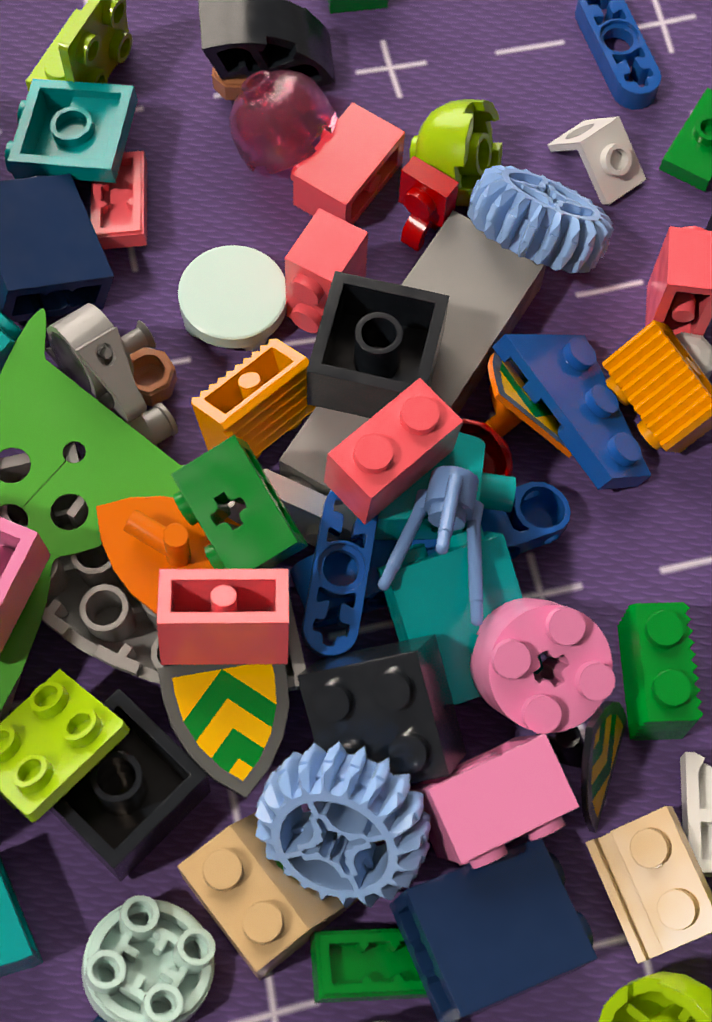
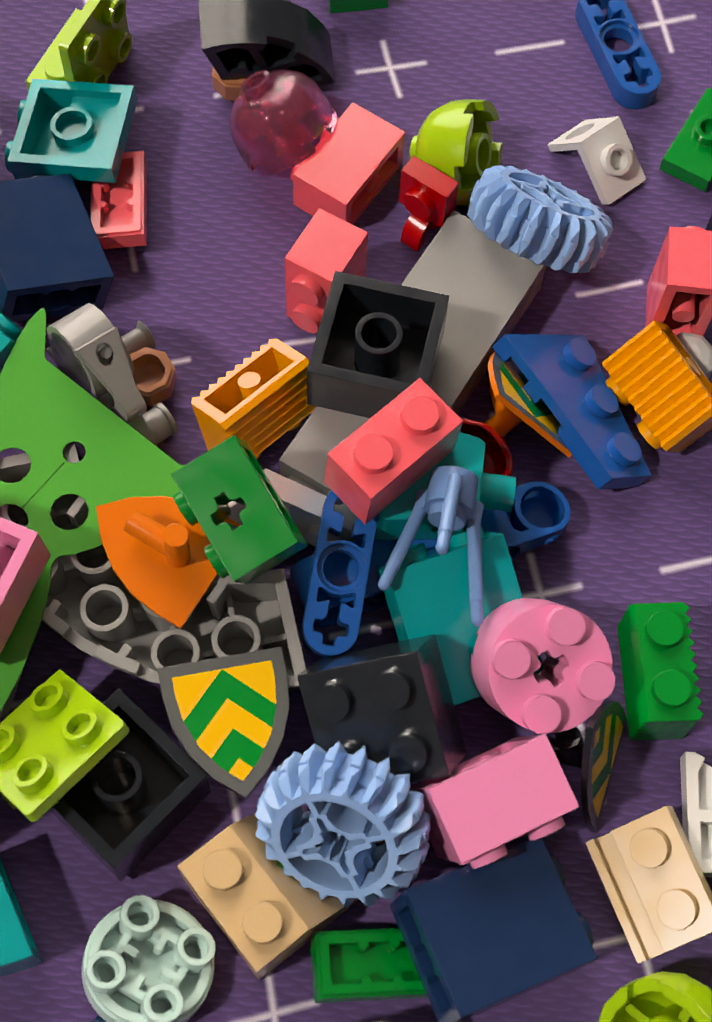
(223, 616): coral brick -> none
(232, 297): light aqua tile -> none

